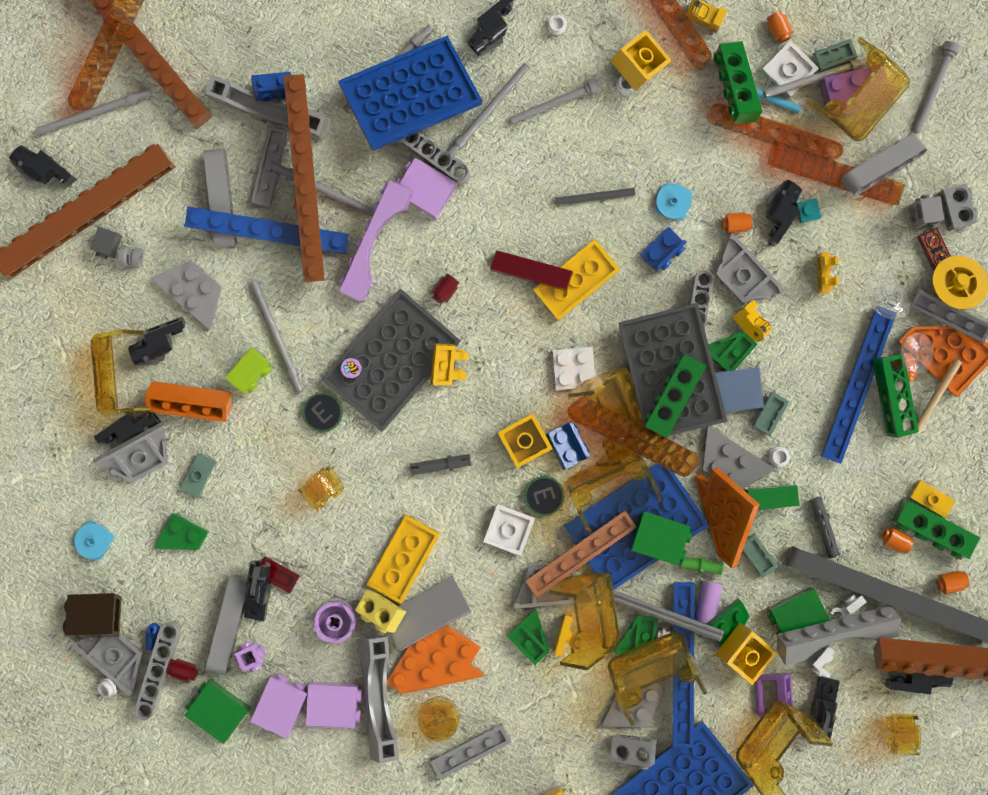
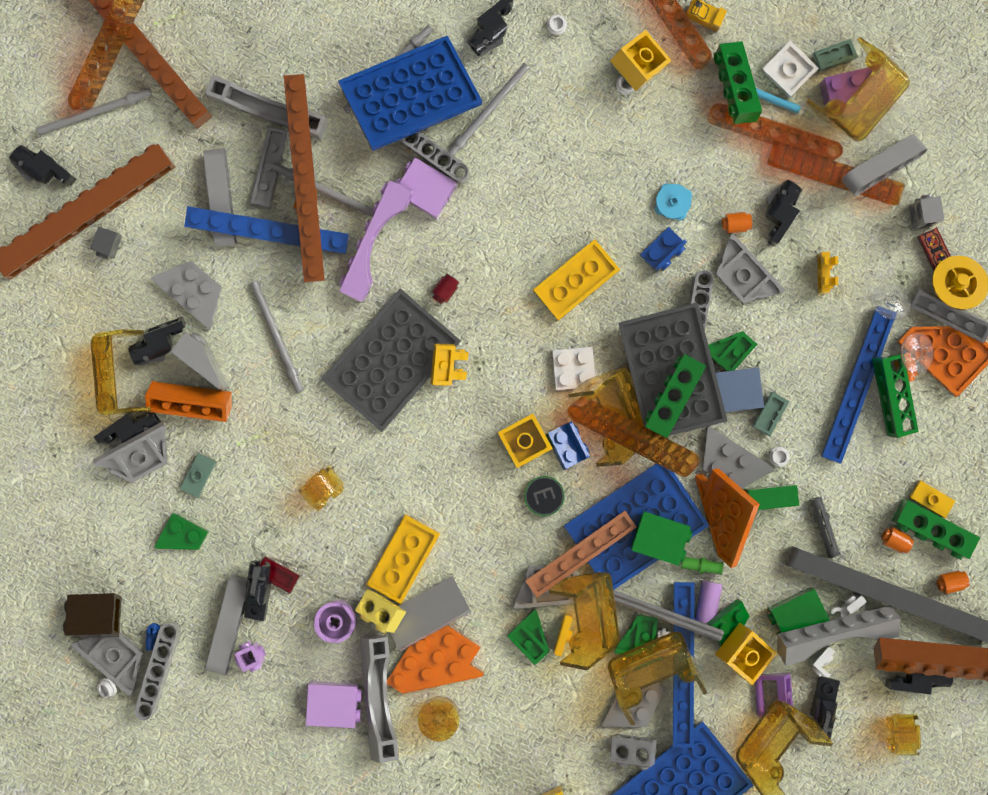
(93, 540): medium azure piece -> none
(130, 256): light grey wheel -> none
(182, 670): dark red brick -> none
(197, 355): none -> light grey slope
(216, 710): green brick -> none
(249, 371): lime brick -> none
(269, 86): blue bracket -> none
(280, 705): lavender brick -> none
(322, 412): black tile -> none
(351, 368): tile -> none
(440, 464): dark grey pin -> none
(470, 751): light grey plate -> none
(509, 529): white plate -> none
(531, 270): dark red tile -> none
(584, 481): clear yellow windscreen -> none
(589, 87): light grey piece -> none
(595, 196): dark grey bar -> none
(752, 322): yellow leg -> none
(759, 556): sand green plate -> none
(779, 27): orange brick -> none
(808, 210): teal plate -> none
(851, 65): light grey bar -> none
(938, 393): tan bar -> none
(949, 50): light grey piece -> none
(952, 208): light grey brick -> none

